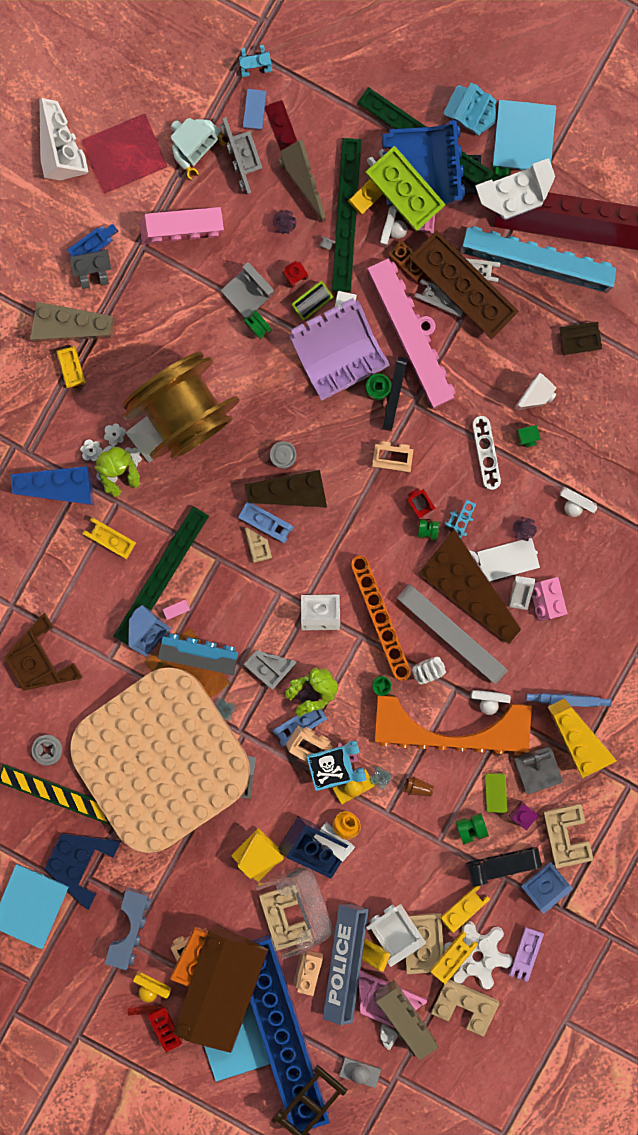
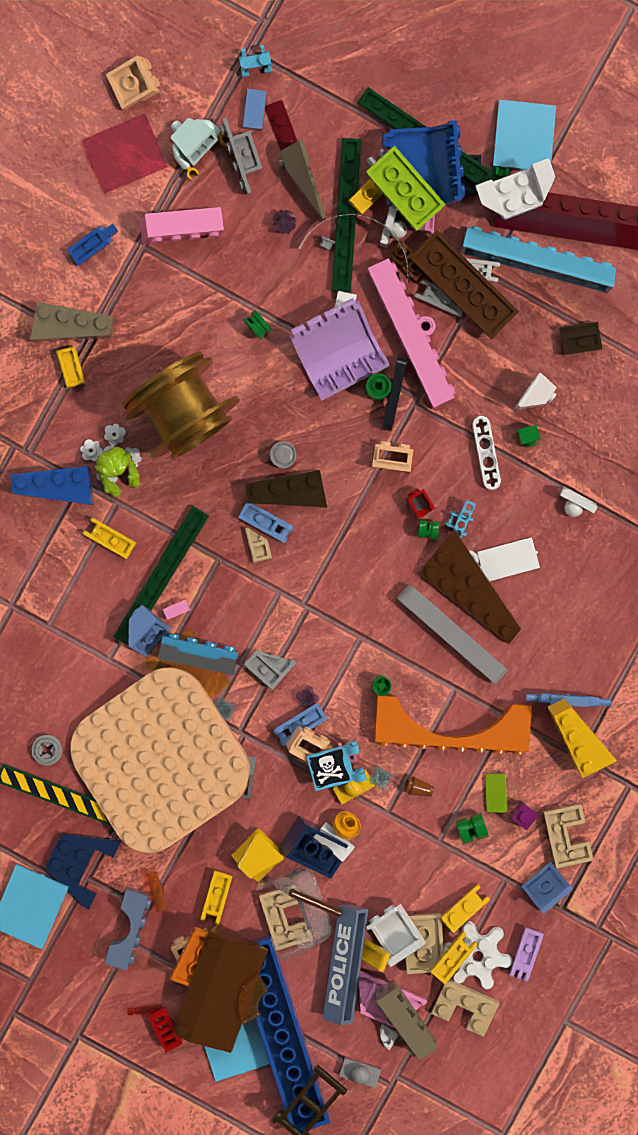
(31, 663): reddish brown wing -> none
(58, 148): white wedge -> none
(91, 263): dark grey plate -> none
(133, 82): none -> light nougat plate
(145, 437): white slope -> none
(150, 987): yellow tile -> none
(156, 891): none -> clear orange pin
(217, 895): none -> yellow hinge
(248, 290): light grey bracket -> none
(250, 997): none -> clear orange tile
(295, 272): red window -> none
(307, 972): light nougat window -> none
(312, 300): slope -> none
(315, 902): none -> reddish brown bar
(320, 612): white bracket -> none
(322, 682): lime hair -> none
(387, 624): orange beam -> none
(388, 228): none -> sticker
(428, 670): white gear -> none
(472, 108): medium azure piece -> none
(489, 700): white tile -> none
(502, 865): black beam -> none
(521, 592): white tile -> none
(524, 528): clear purple gear -> none
(538, 770): flat silver plate -> none
(548, 599): bright pink bracket -> none

